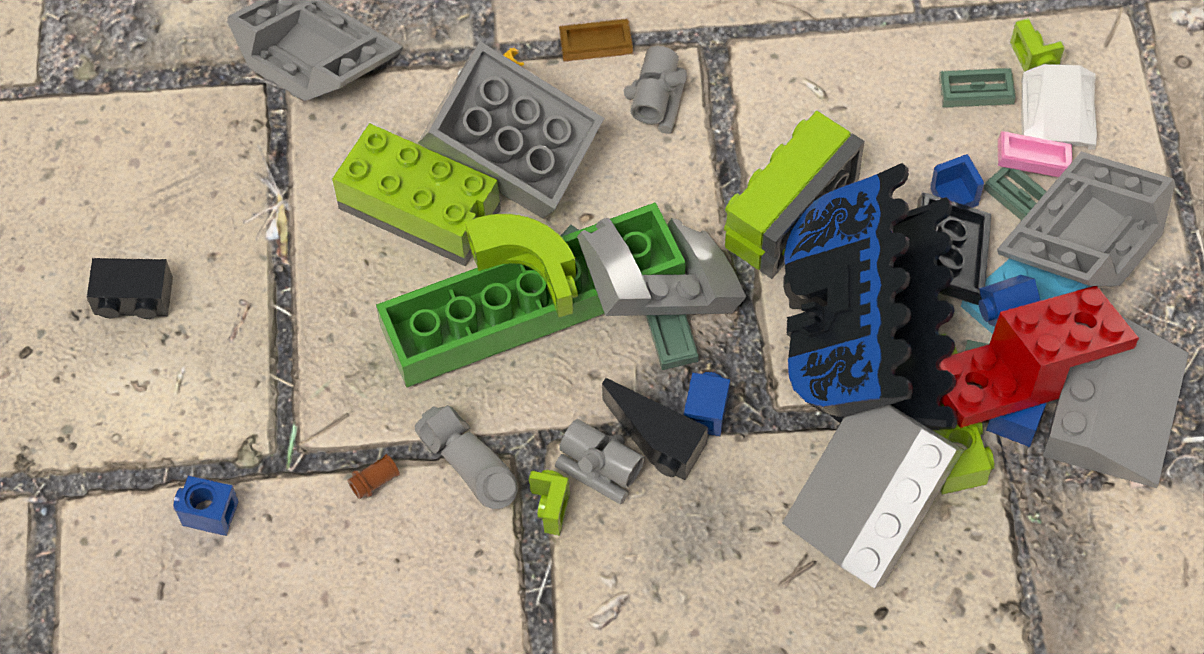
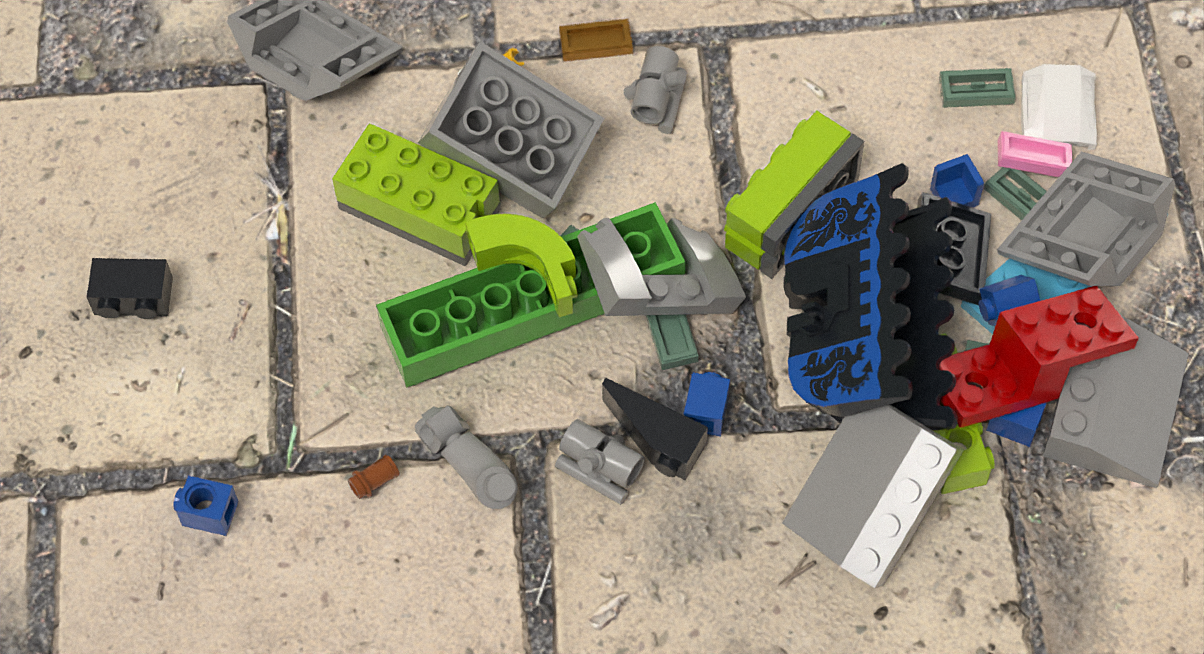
(554, 498): lime bracket -> none
(1030, 47): lime bracket -> none

